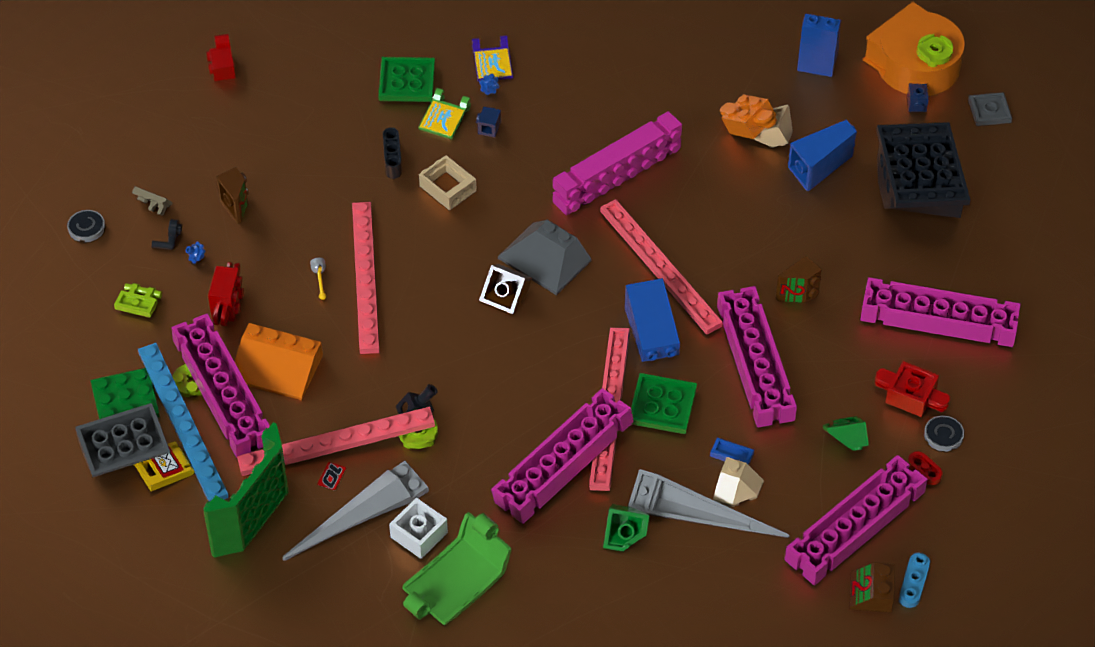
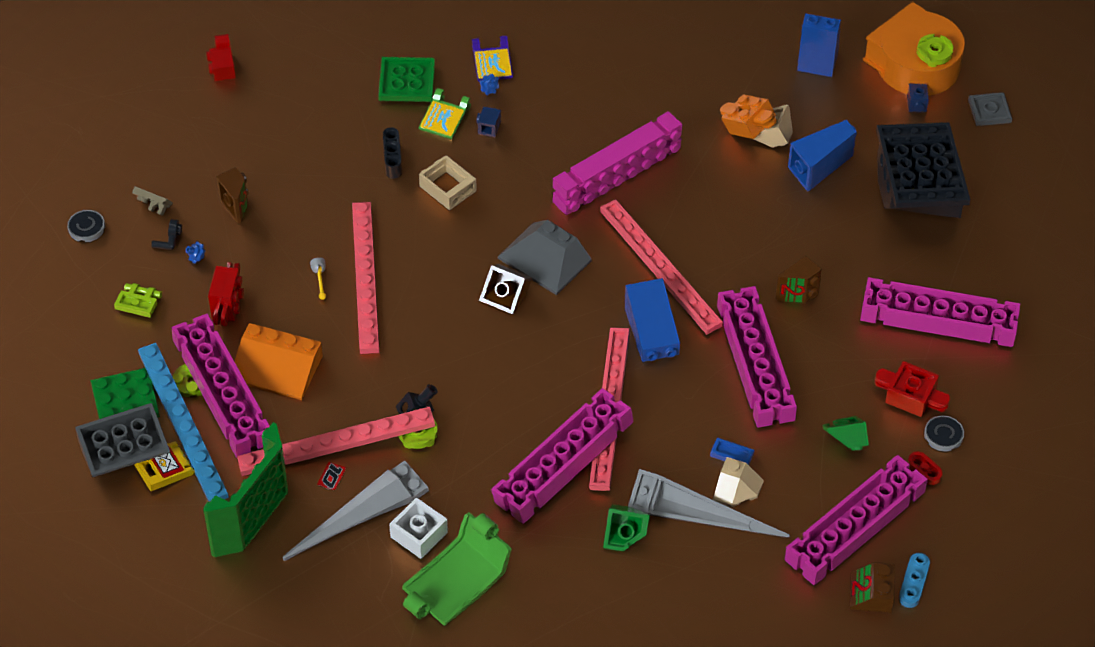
(663, 403): green plate -> none

